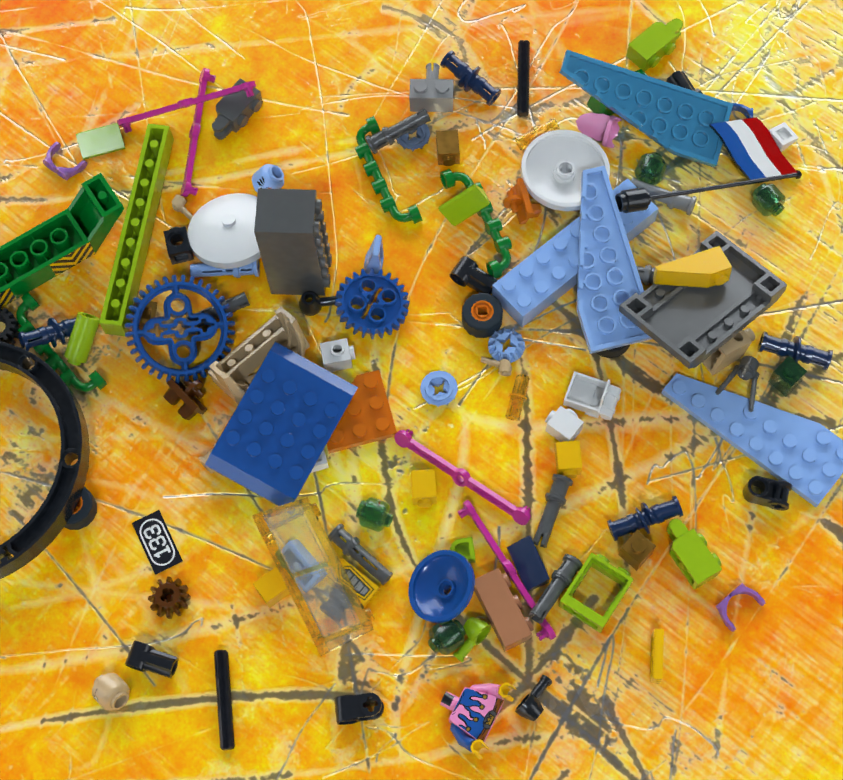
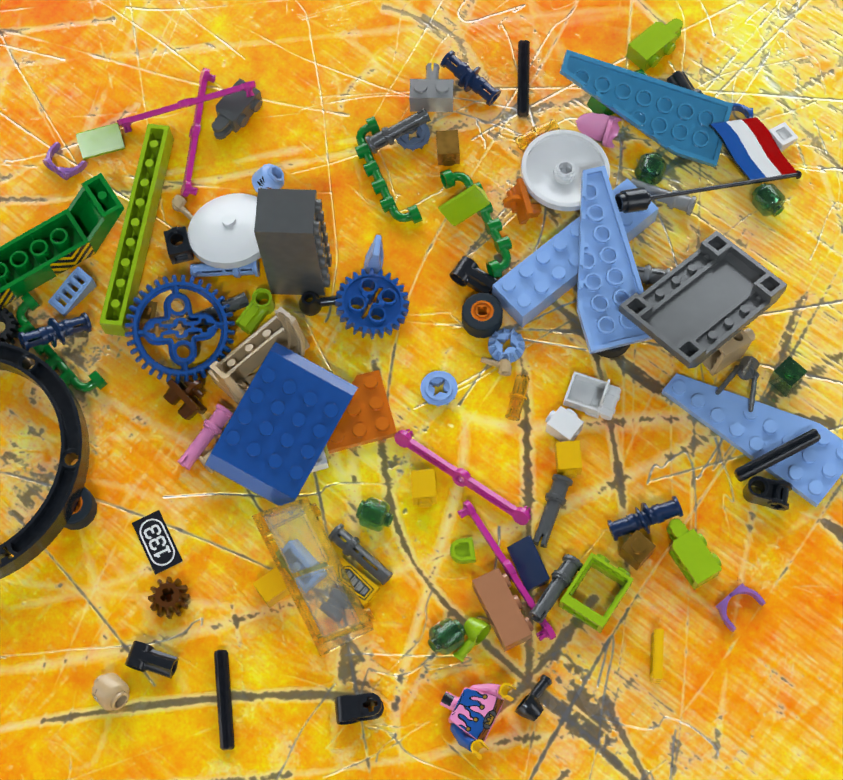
(71, 281): none -> light blue slope
(81, 338): lime brick -> none
(211, 428): none -> bright pink pin
(254, 312): none -> lime piece
(337, 355): white brick -> none
(434, 579): blue dish -> none
(696, 270): yellow slope -> none
(777, 455): none -> black axle
(796, 350): dark blue piece -> none

